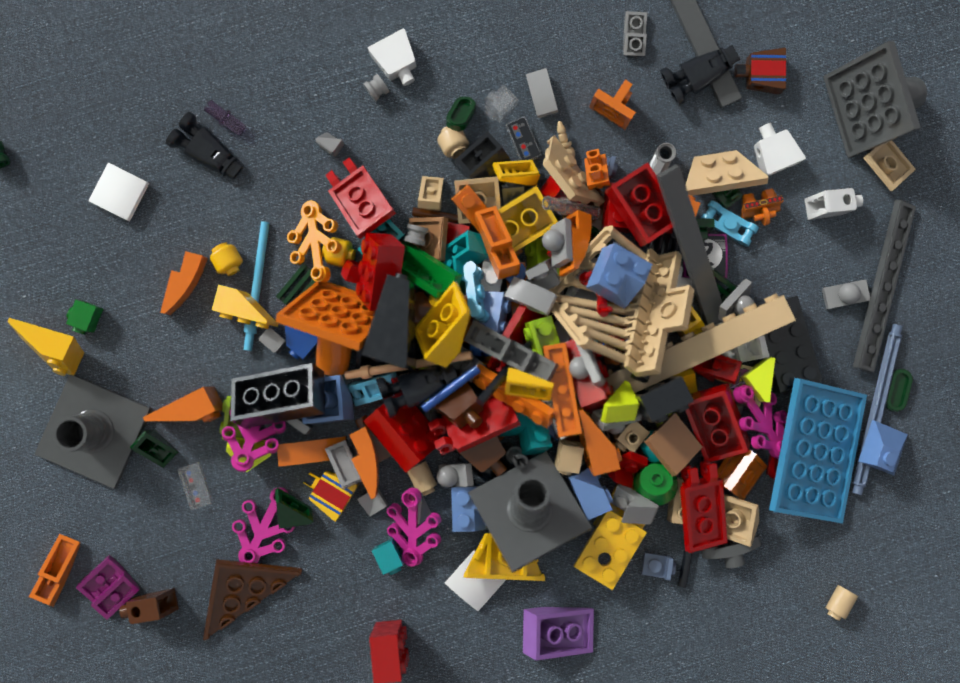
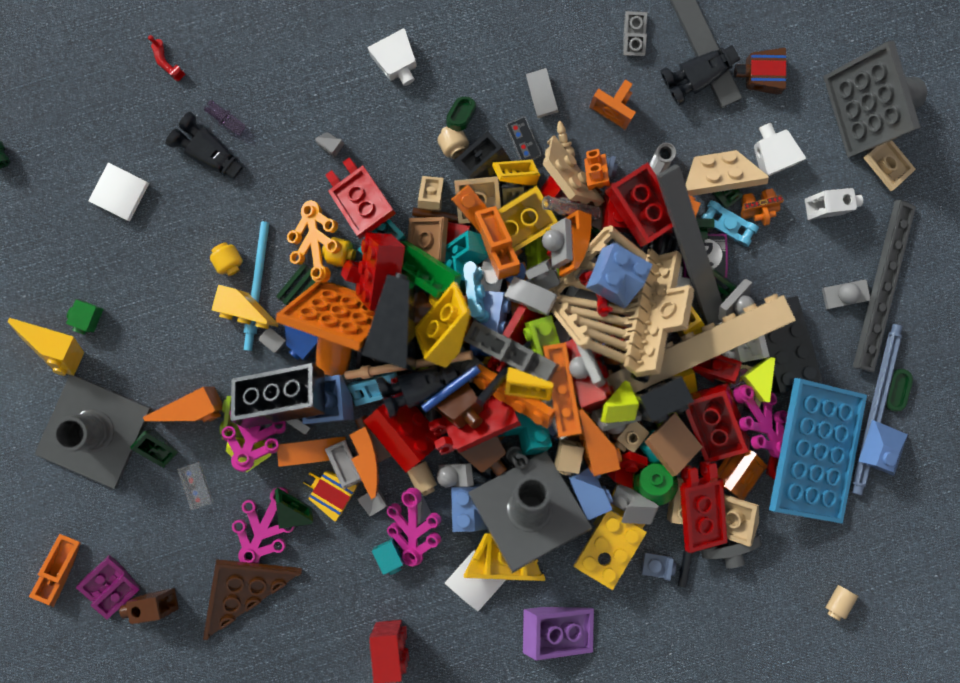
(158, 50): none -> red piece
(183, 282): orange slope -> none
(376, 87): light grey wheel -> none
(416, 234): light grey wheel -> none
(500, 103): clear brick -> none

